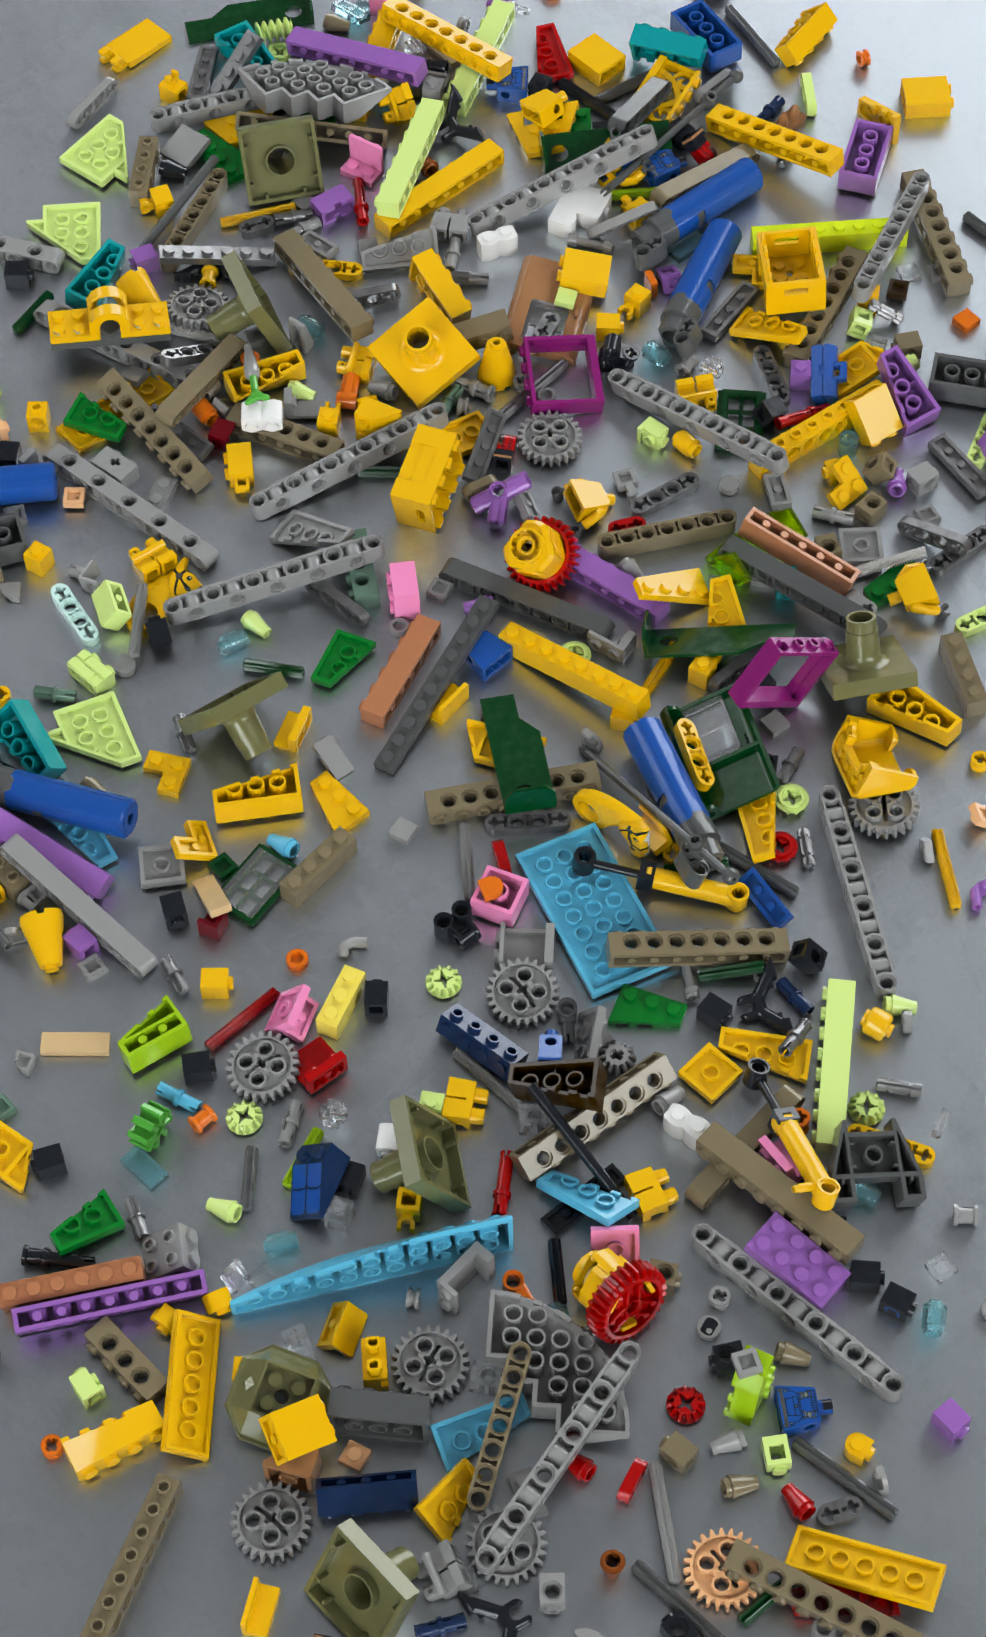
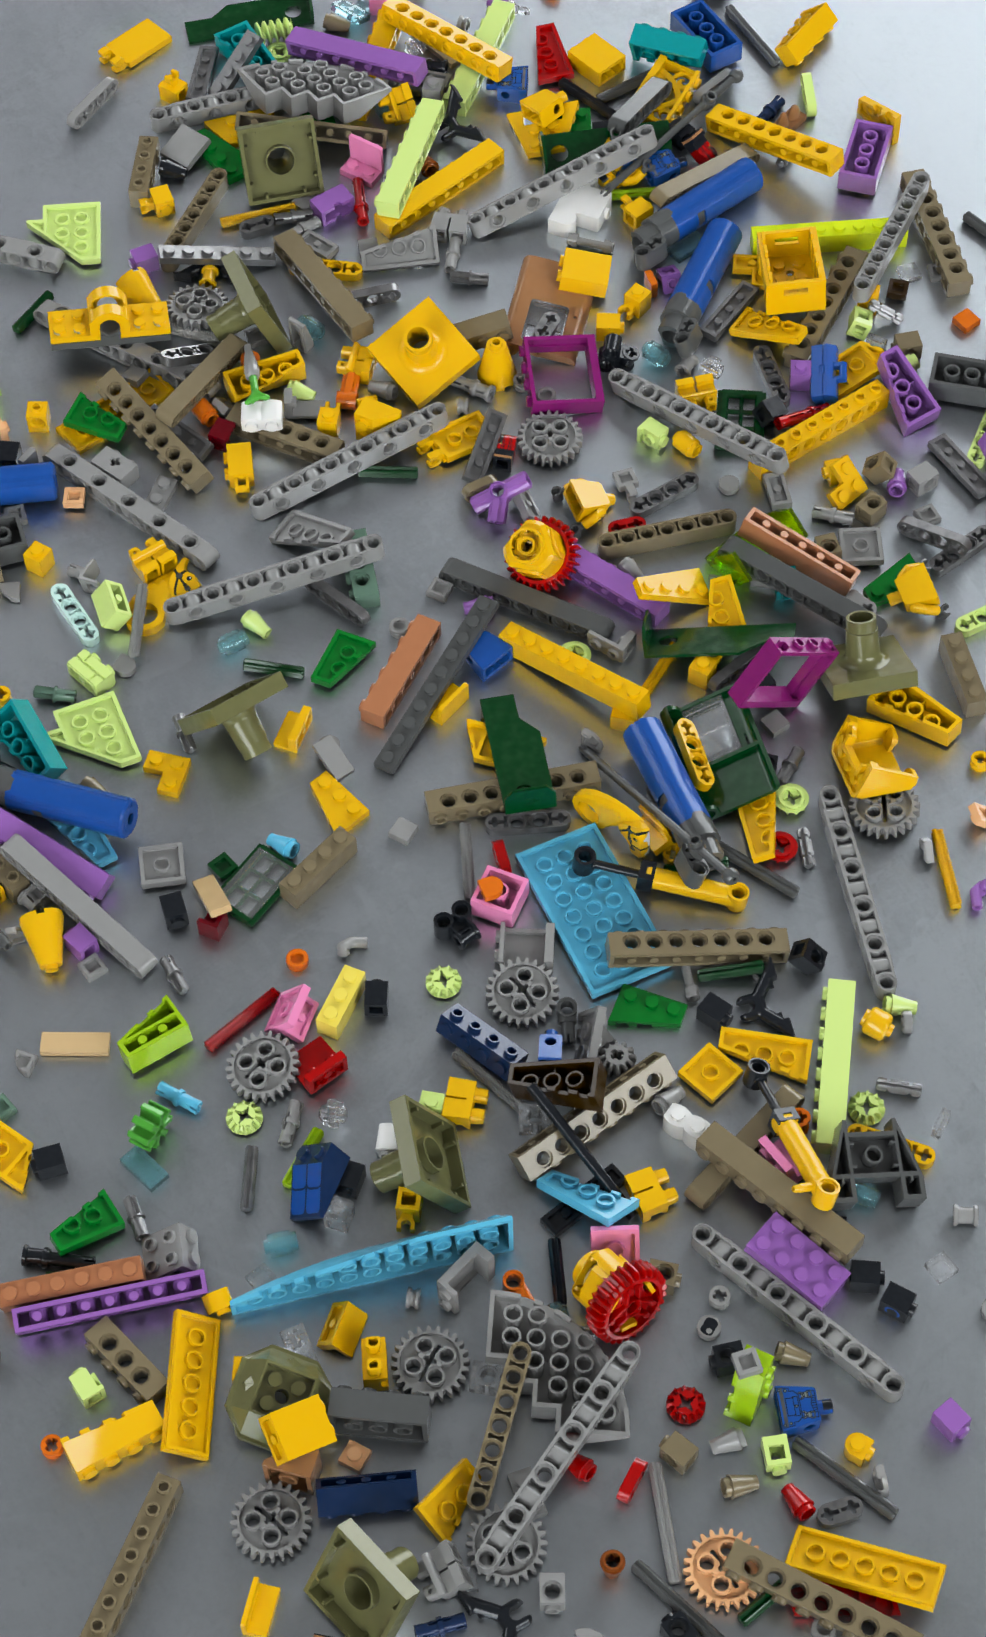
(18, 274): black brick -> none
(99, 271): teal wedge -> none
(100, 153): yellowish green wing -> none
(157, 631): black brick -> none
(163, 1319): yellow plate -> none
(181, 200): dark grey piece -> none
(197, 844): yellow plate -> none
(198, 1067): black brick -> none
(202, 1118): orange bush -> none
(216, 983): yellow brick -> none
(227, 1210): yellowish green cone -> none
(235, 1276): clear tile -> none
(259, 797): yellow wedge -> none
(403, 590): bright pink brick -> none
(427, 478): yellow container -> none
(438, 284): yellow wedge -> none
(452, 397): sand green axle -> none
(464, 1433): medium azure wing -> none
(497, 243): white brick -> none
(502, 1192): red pin -> none
(540, 82): black brick -> none
(542, 381): flat silver axle -> none
(565, 298): yellowish green tile -> none
(621, 220): light grey beam -> none
(766, 899): blue plate -> none
(795, 996): dark blue axle -> none
(795, 1037): flat silver pin -> none
(848, 443): clear light blue brick -> none
(863, 58): orange bush -> none
(873, 414): yellow brick -> none
(892, 560): white axle -> none
(926, 97): yellow brick -> none
(934, 1318): clear light blue brick -> none

